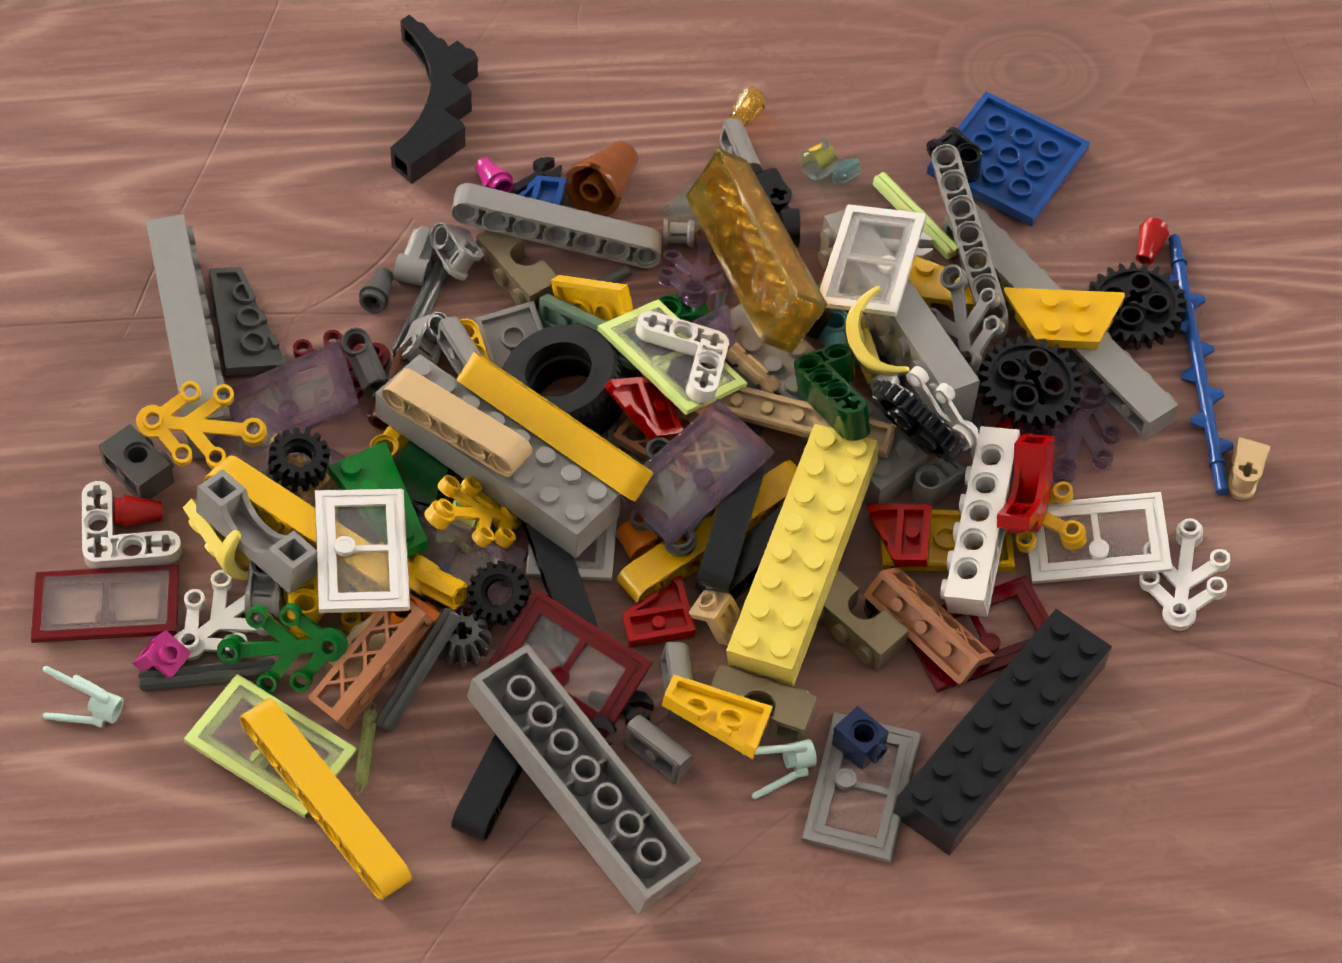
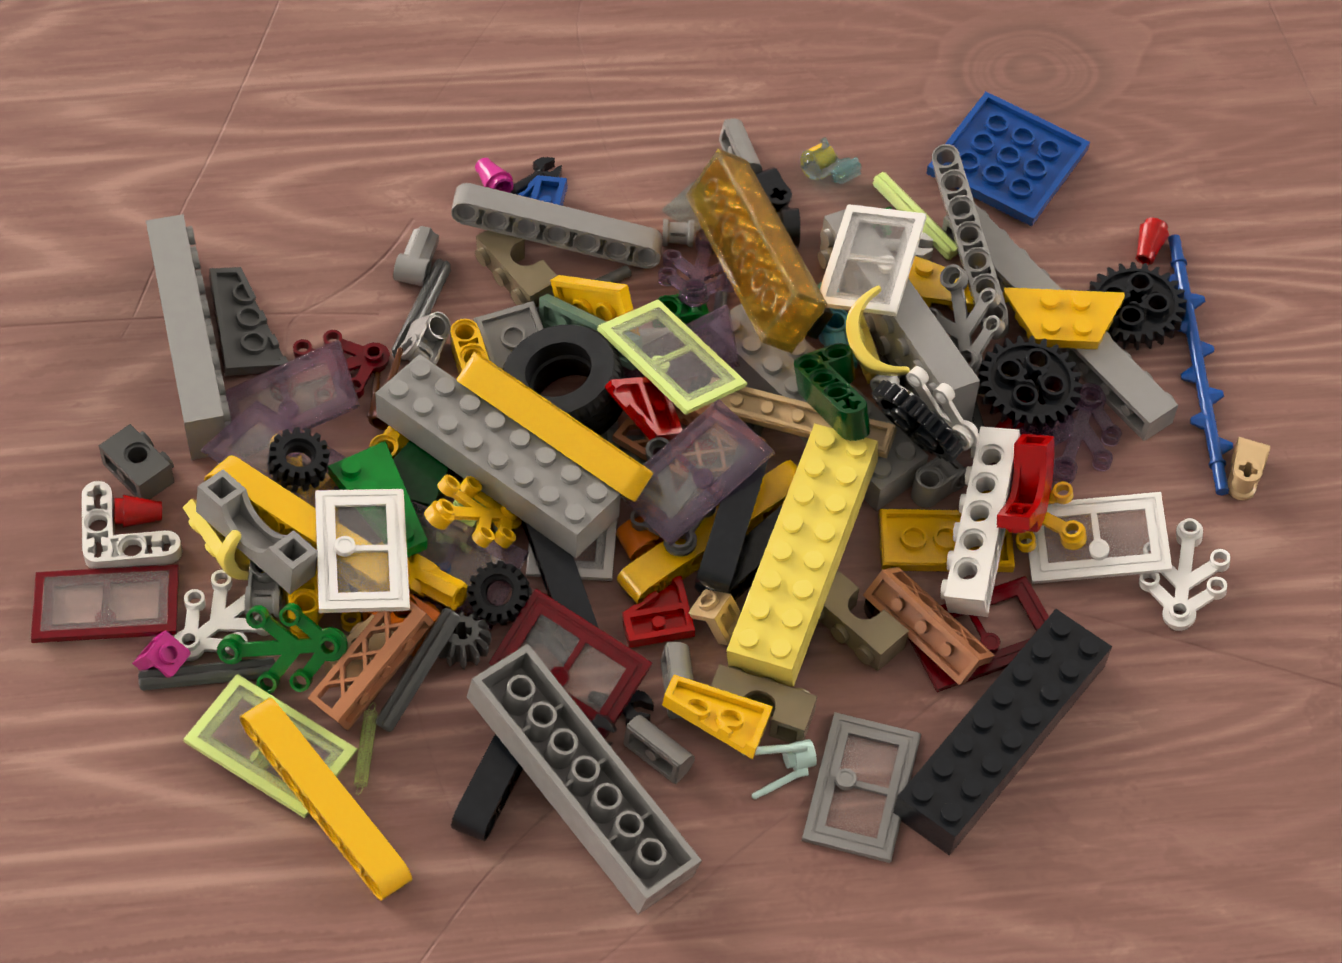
(102, 704): light aqua plant -> none
(196, 424): yellow plant -> none
(364, 361): dark grey piece -> none
(376, 292): dark grey cone -> none
(439, 129): black arch -> none
(455, 249): light grey piece -> none
(455, 342): light grey brick -> none
(457, 422): tan beam -> none
(601, 179): dark orange cone -> none
(703, 350): white beam -> none
(748, 105): clear yellow cone -> none
(752, 369): tan axle -> none
(857, 725): dark blue brick -> none
(904, 531): red wing -> none
(969, 152): black piece -> none

